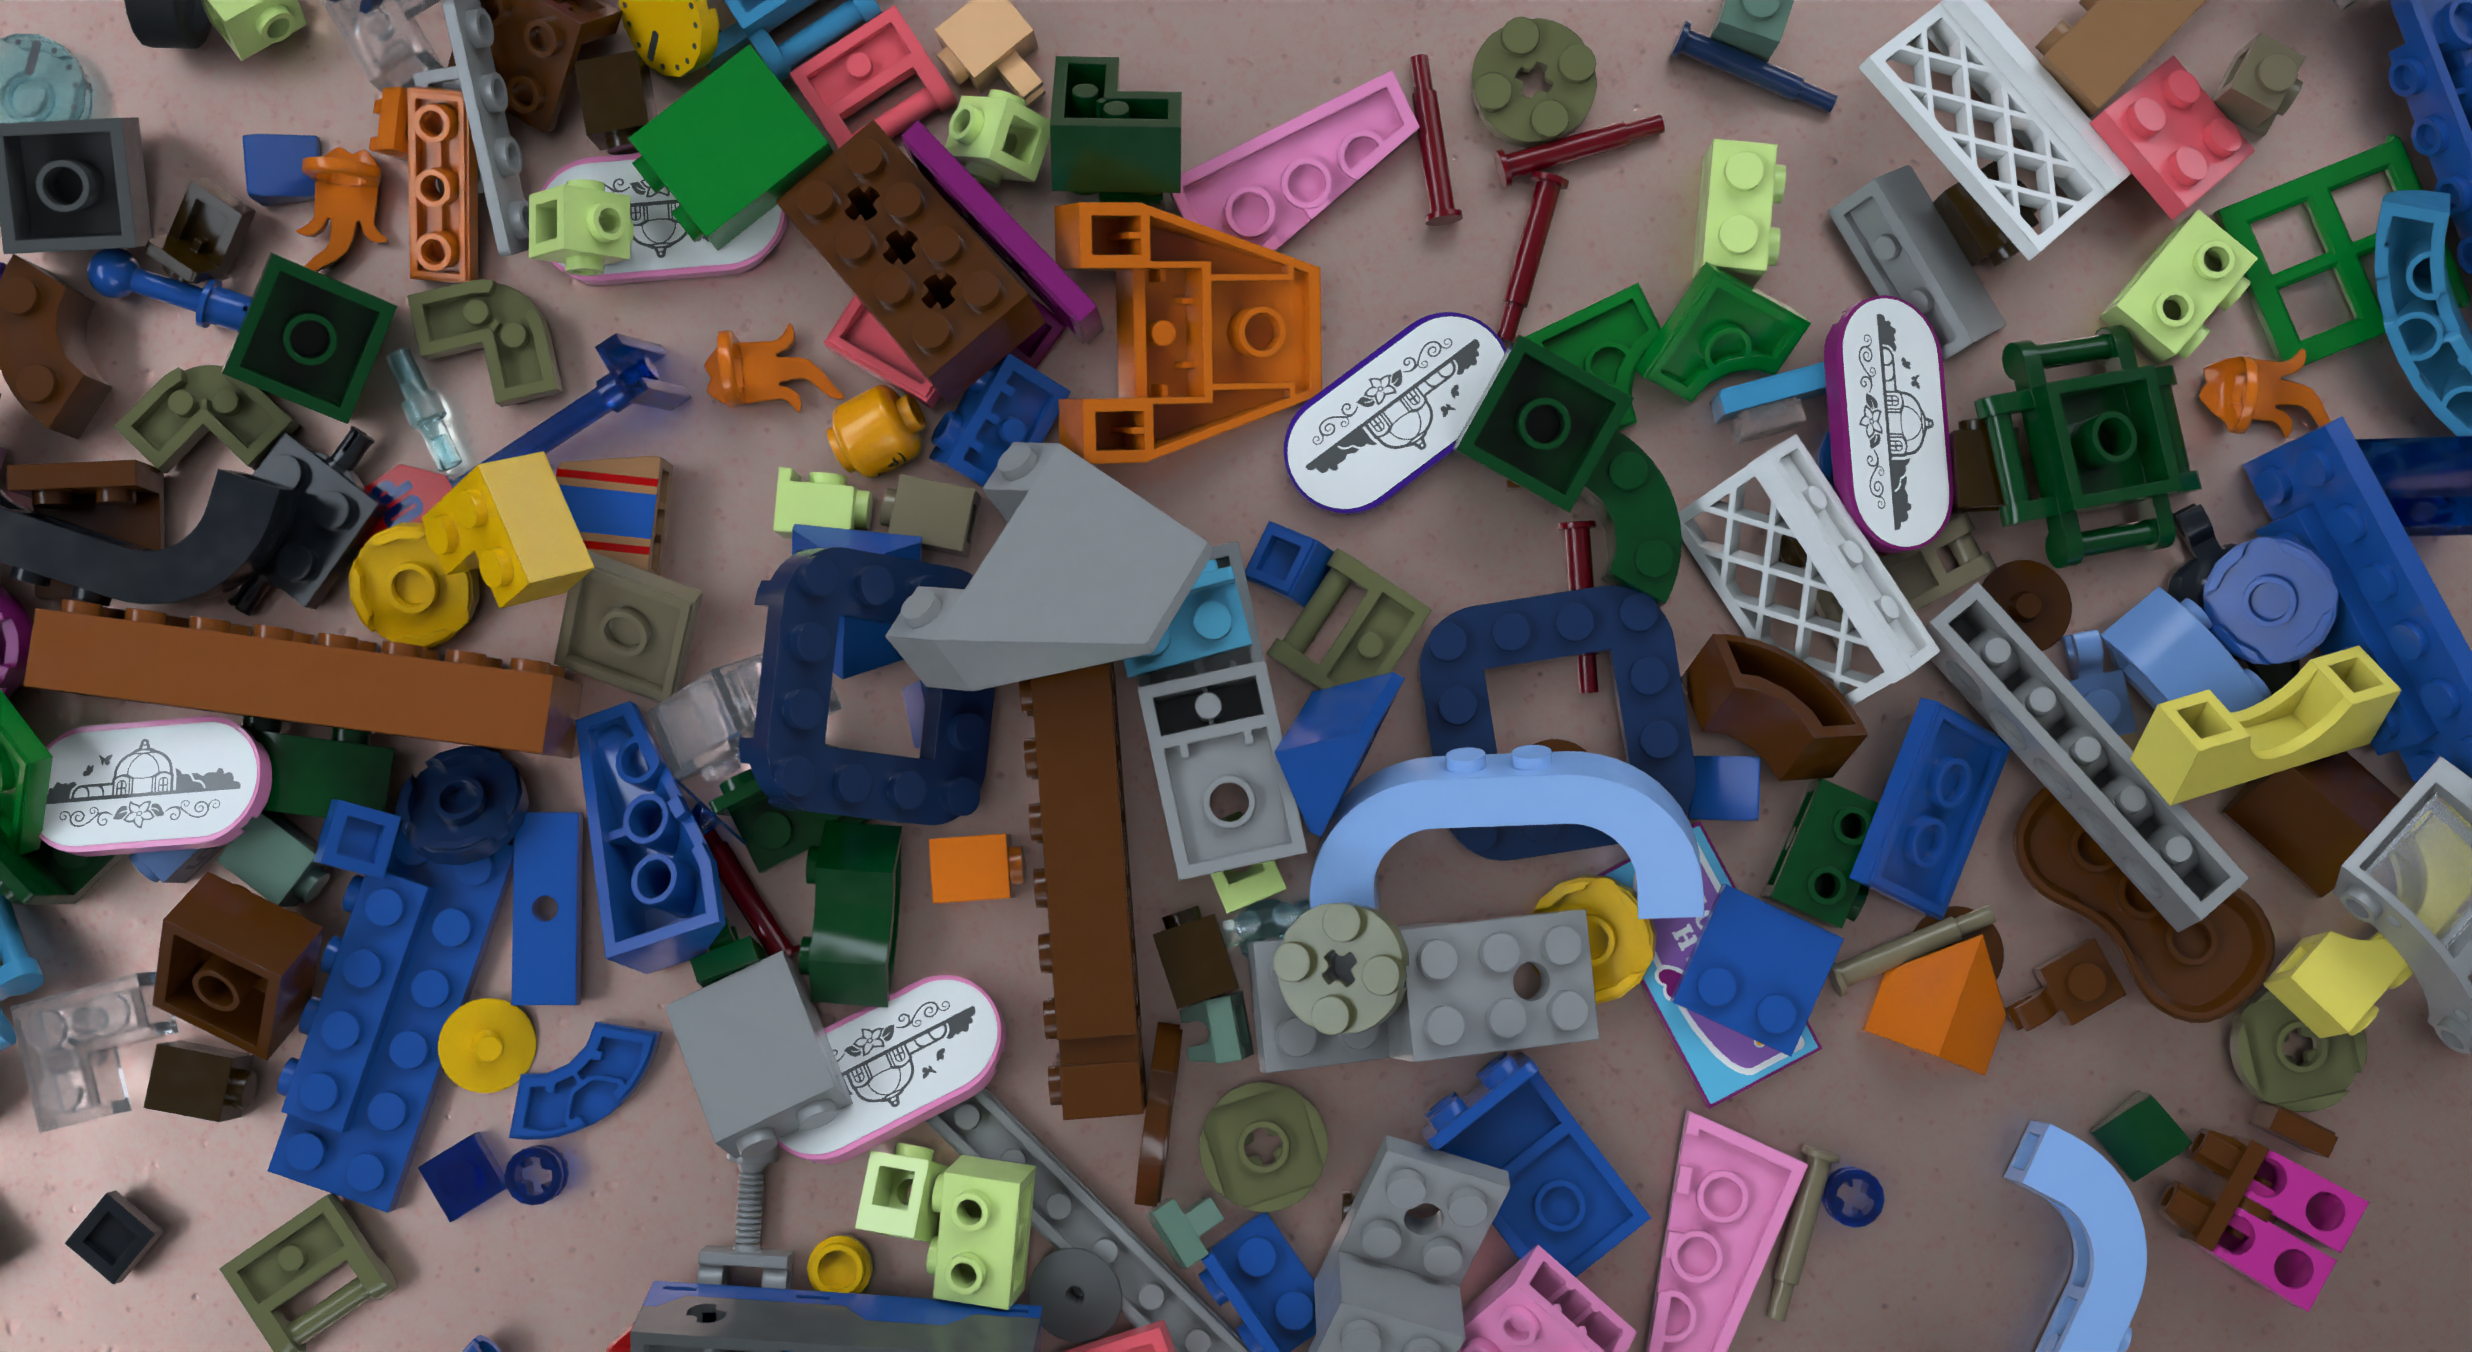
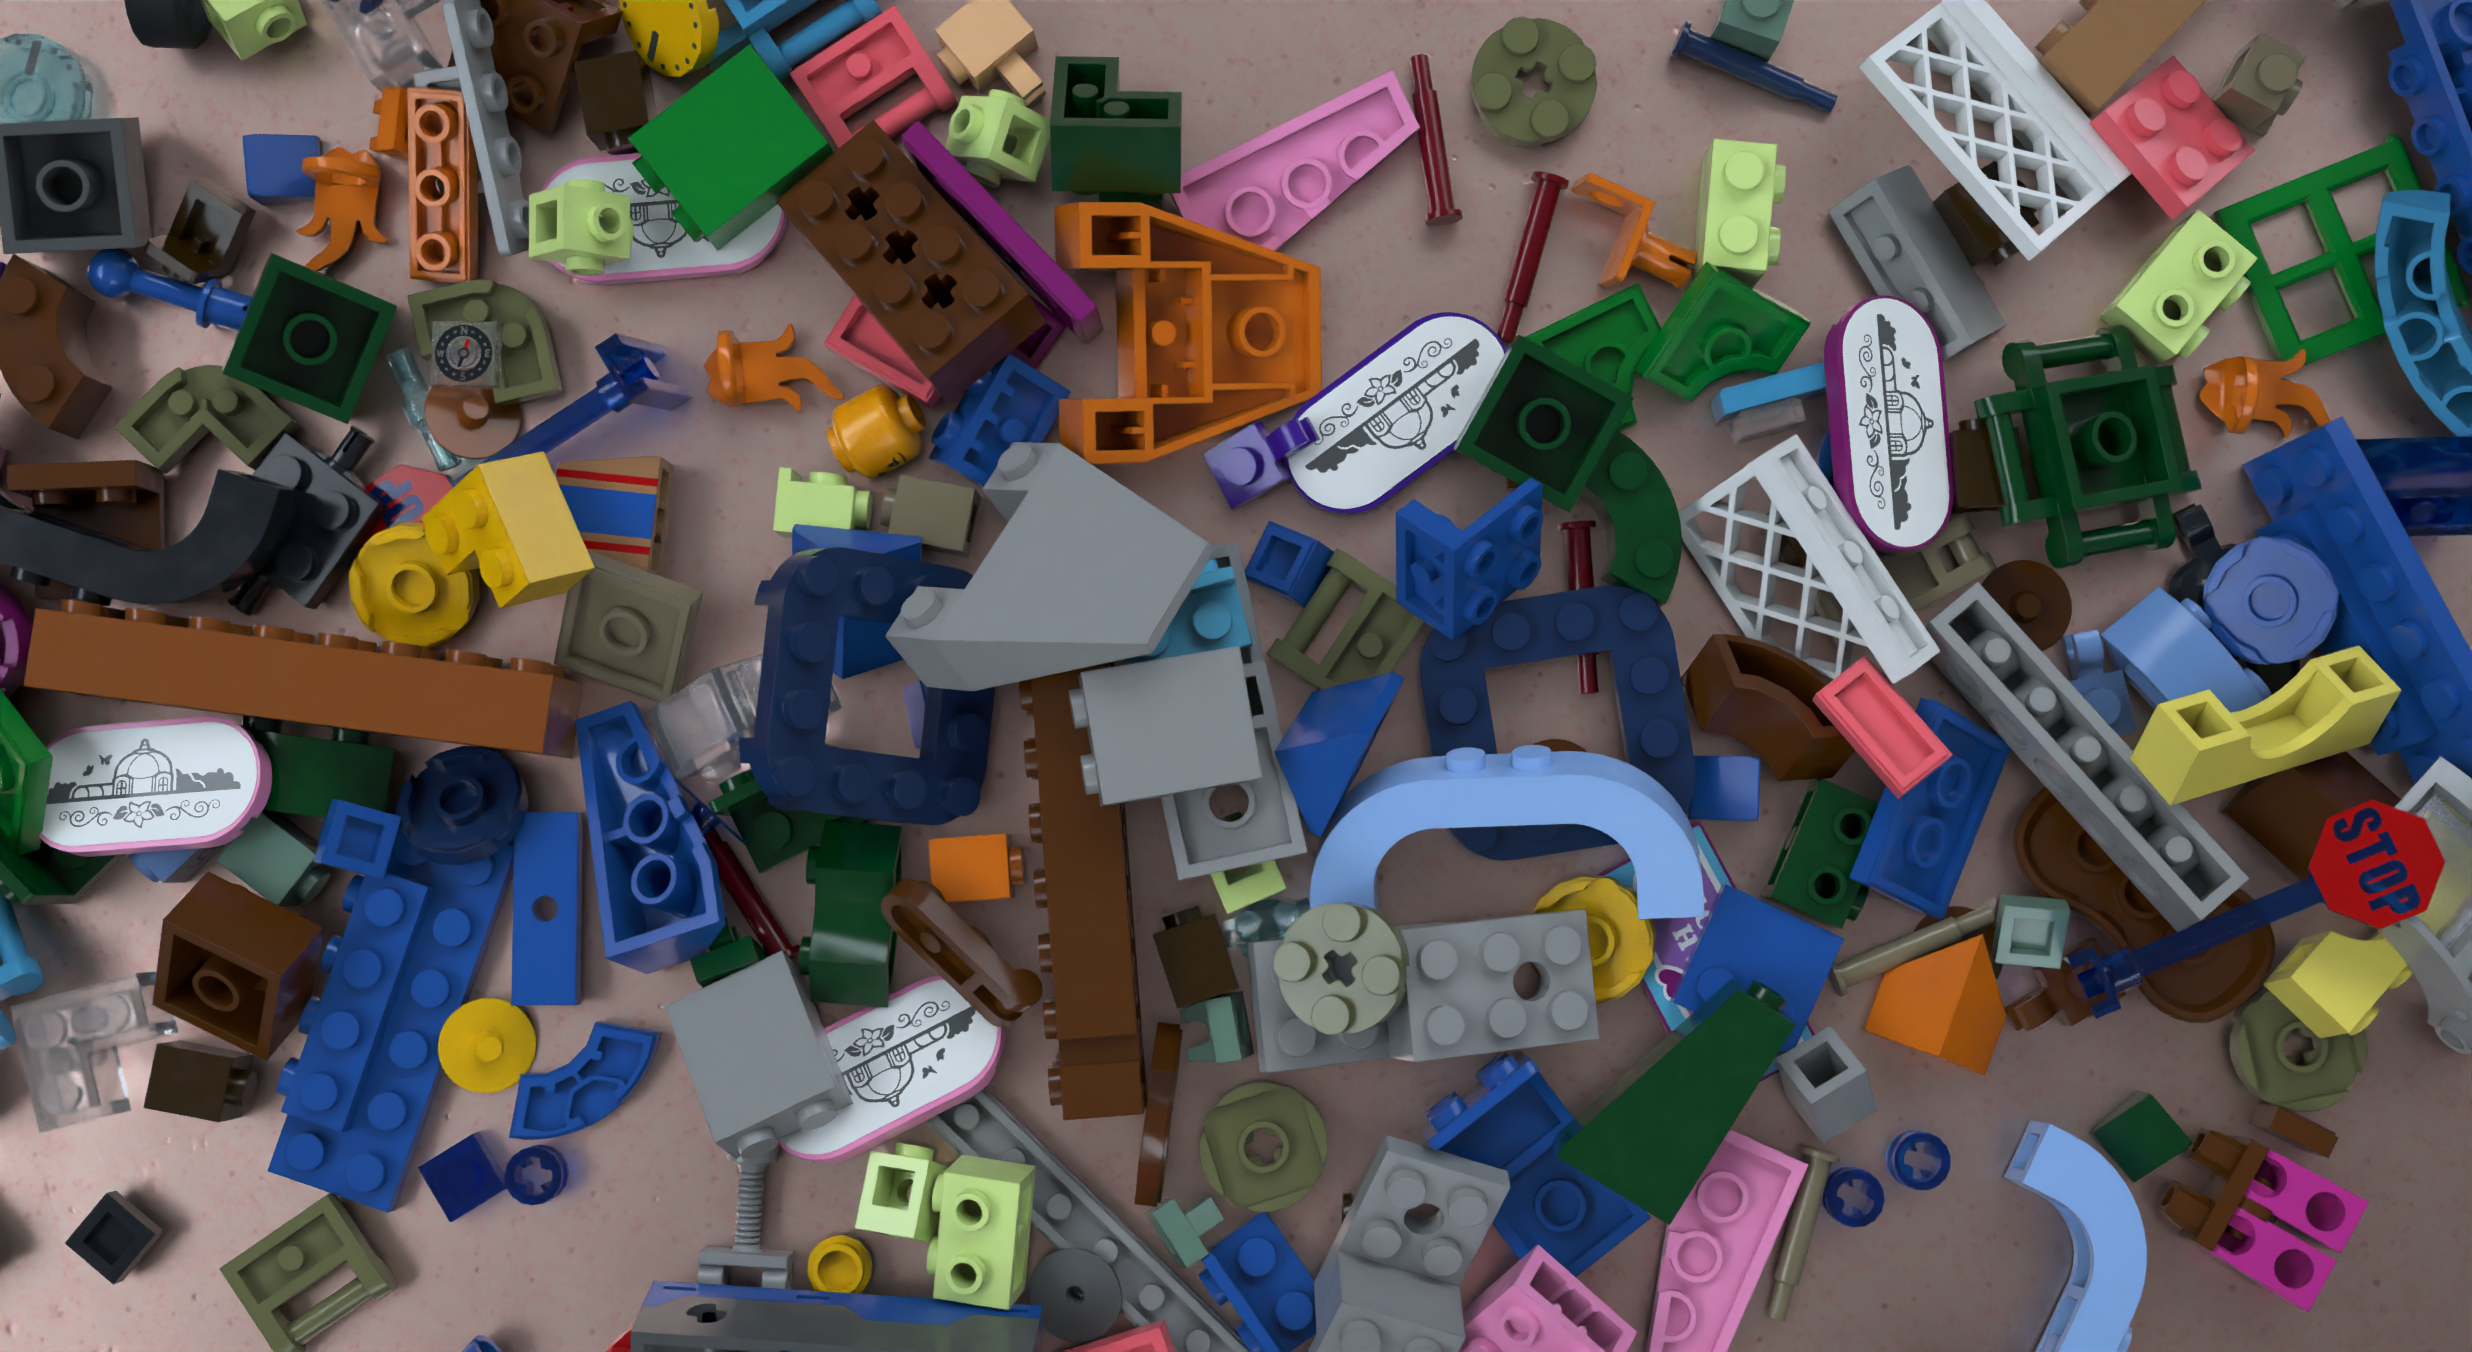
(466, 354): none -> clear tile
(470, 421): none -> dark orange piece
(959, 953): none -> reddish brown plate
(1166, 727): none -> light grey brick
(1253, 459): none -> dark purple plate
(1461, 575): none -> blue bracket
(1574, 147): dark red piece -> none
(1634, 243): none -> orange bracket
(1678, 1102): none -> dark green slope
(1826, 1084): none -> light grey brick
(1882, 727): none -> coral tile
(1903, 1172): none -> clear blue bush
(2030, 931): none -> sand green tile
(2365, 866): none -> piece

